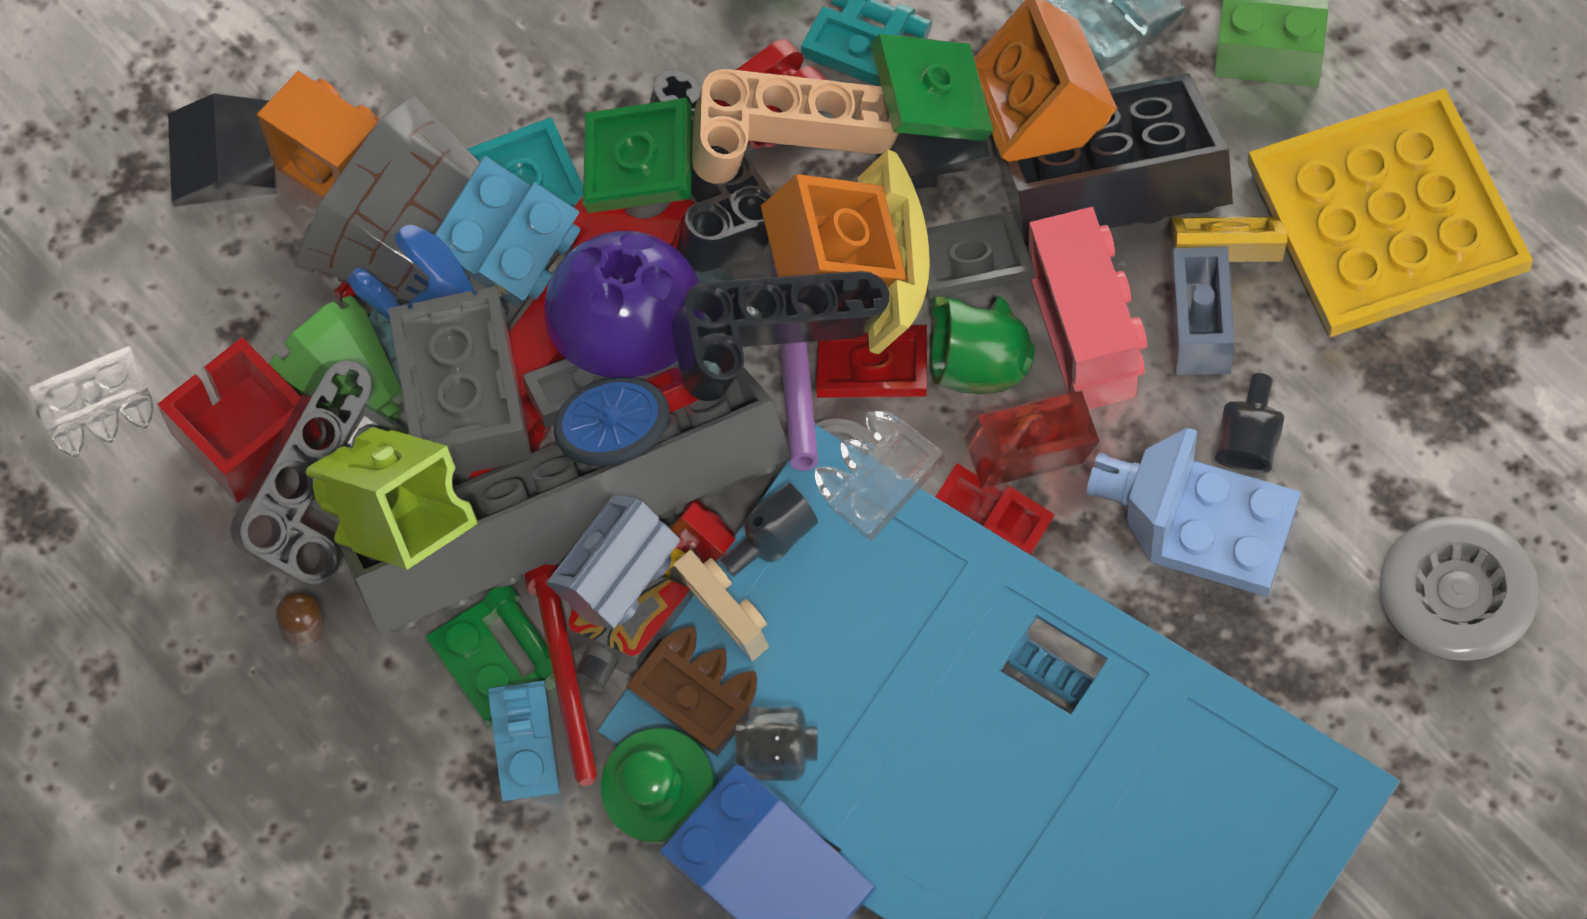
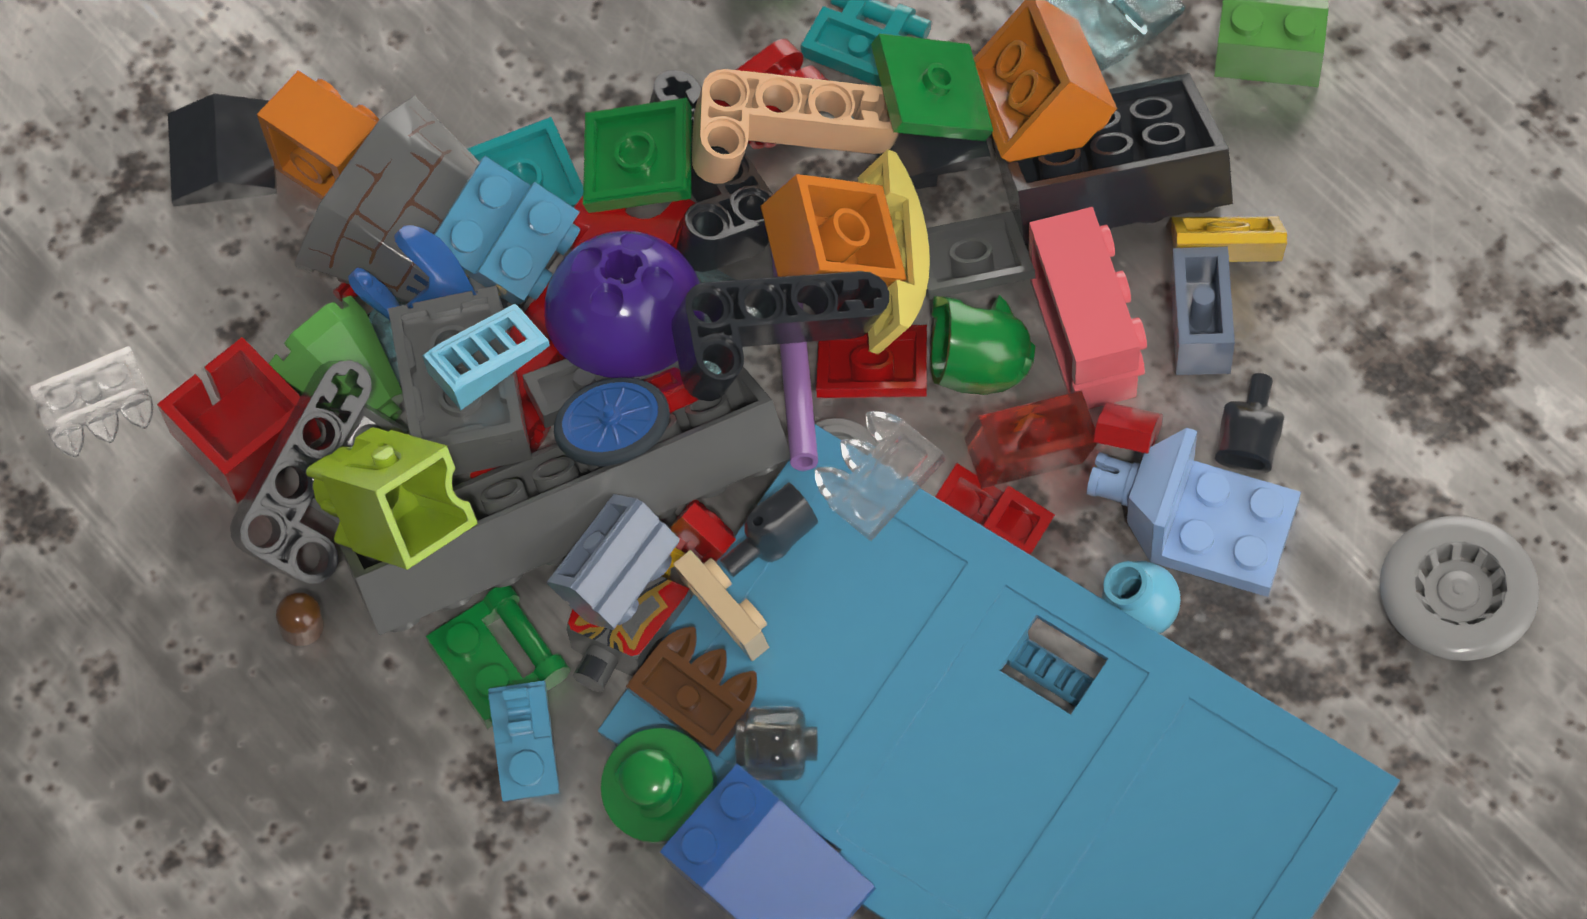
(466, 388): none -> medium azure slope
(564, 674): red bar -> none
(1127, 427): none -> red slope
(1144, 593): none -> medium azure piece
(1389, 212): yellow plate -> none

